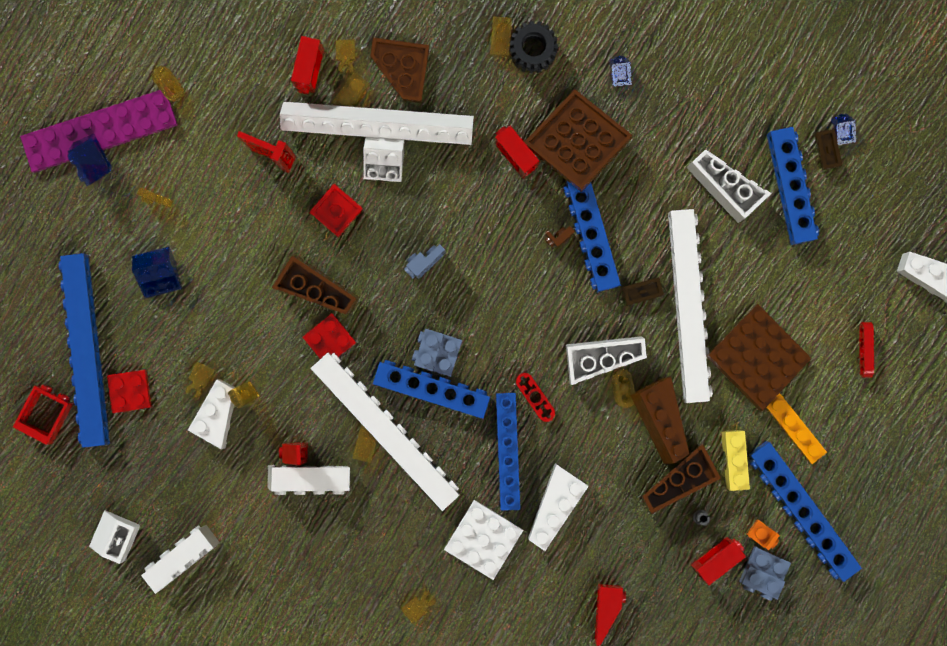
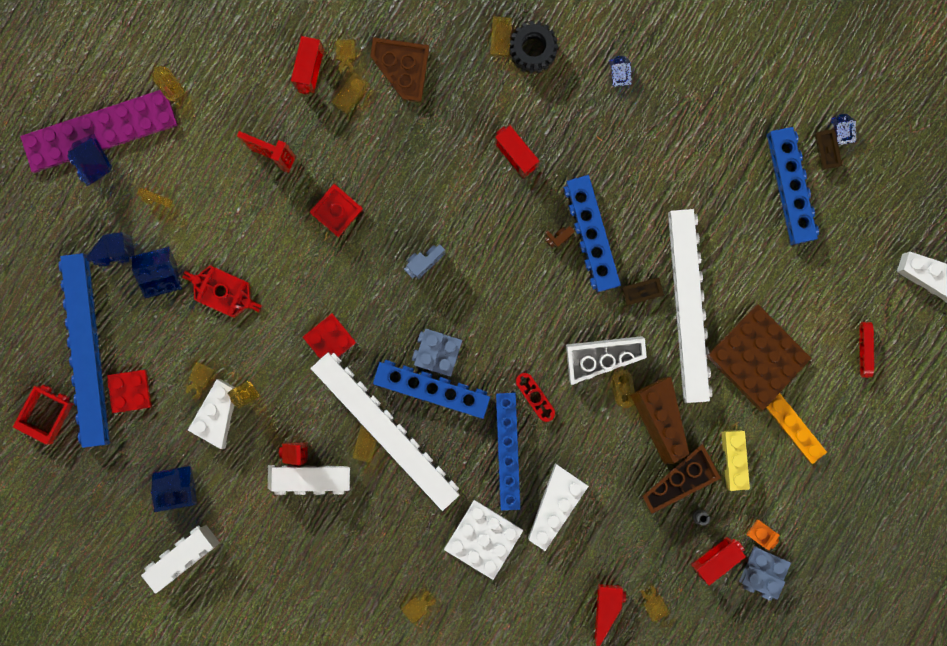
(112, 248): none -> clear blue slope
(114, 537): white slope -> none
(173, 489): none -> clear blue slope
(237, 291): none -> red plate
(311, 284): reddish brown wedge -> none
(376, 123): white brick -> none
(383, 159): white slope -> none
(578, 140): reddish brown plate -> none
(655, 605): none -> clear yellow plate
(727, 185): white wedge -> none
(848, 565): blue brick -> none

